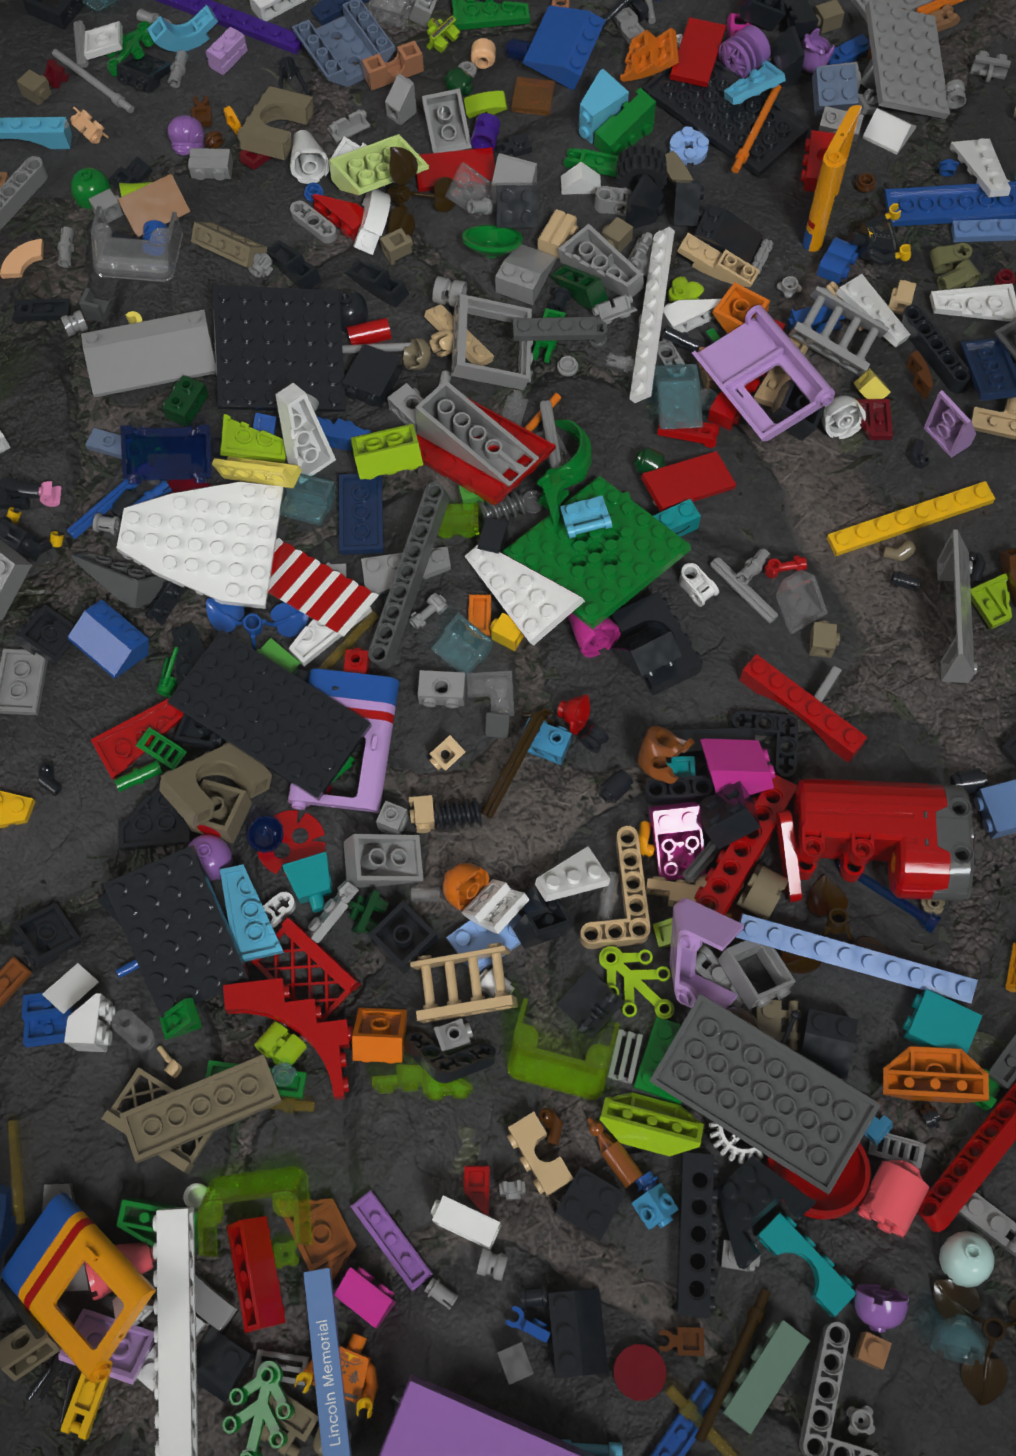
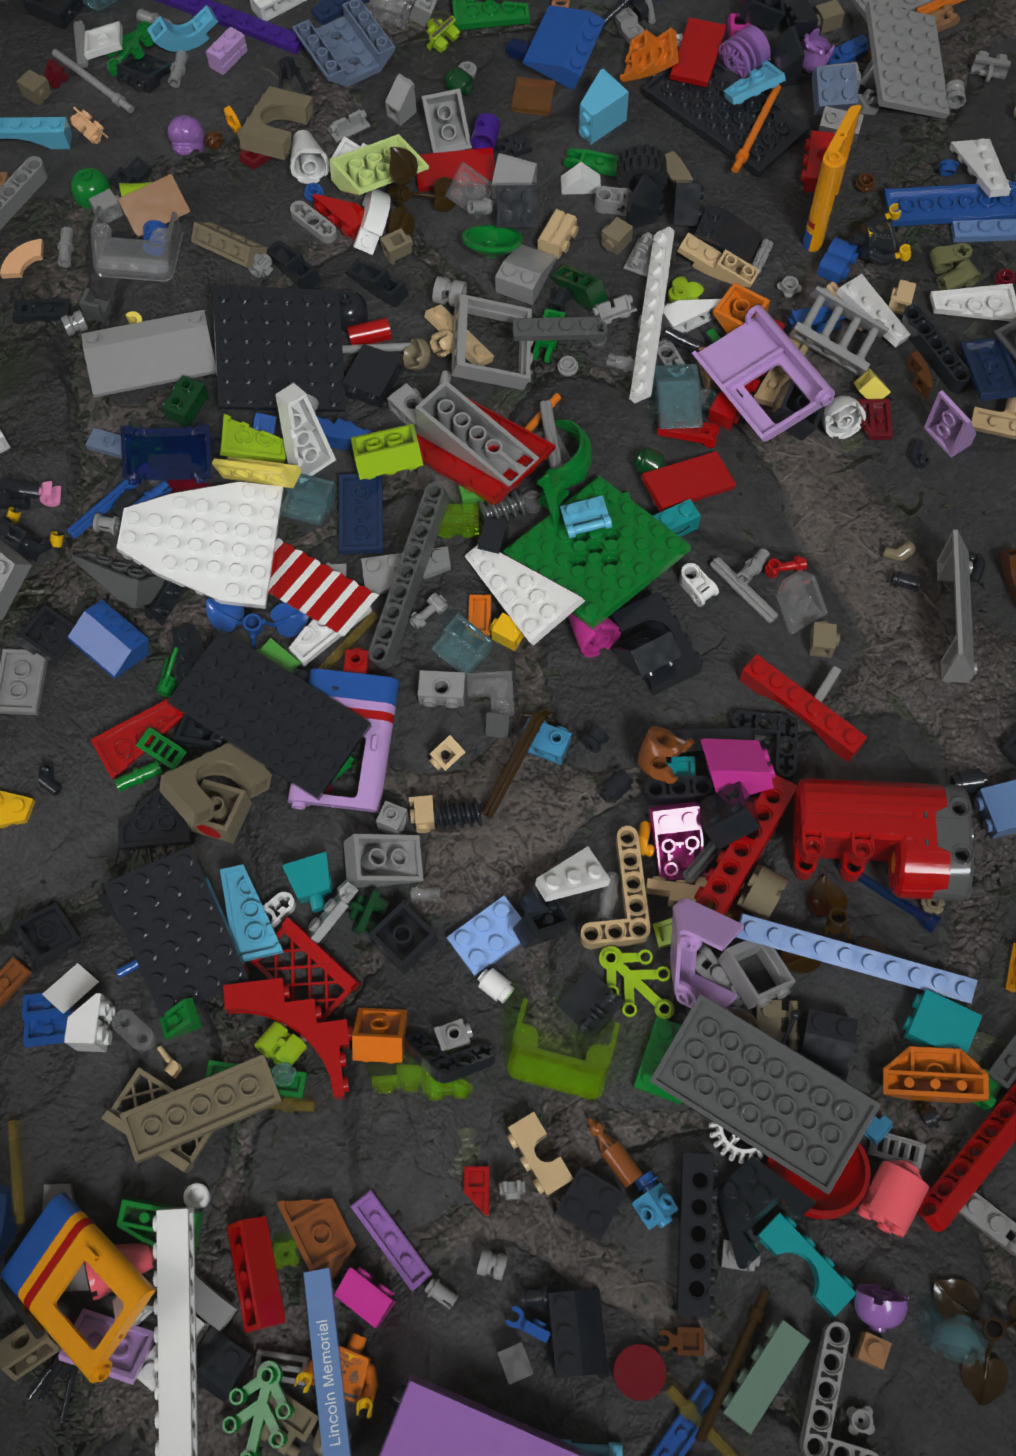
(84, 1402): yellow plate -> none
(202, 111): reddish brown plate -> none
(210, 163): light grey brick -> none
(213, 854): medium lavender cylinder -> none
(265, 834): clear blue hair -> none
(285, 1185): clear neon green windscreen -> none
(297, 851): red piece -> none
(407, 63): nougat arch -> none
(464, 884): orange cylinder -> none
(465, 1222): white window -> none
(478, 1003): tan fence -> none
(483, 53): light nougat head -> none
(489, 102): lime slope -> none
(495, 906): white slope -> none
(515, 407): clear hinge -> none
(553, 1123): reddish brown arm -> none
(575, 712): red piece -> none
(596, 256): light grey wedge -> none
(628, 126): green wedge -> none
(629, 1035): light grey tile -> none
(651, 1124): lime wedge -> none
(692, 138): light blue plate -> none
(789, 855): beam -> none
(888, 131): white slope -> none
(910, 518): yellow plate -> none
(967, 1259): light aqua cylinder -> none
(993, 601): lime wing -> none

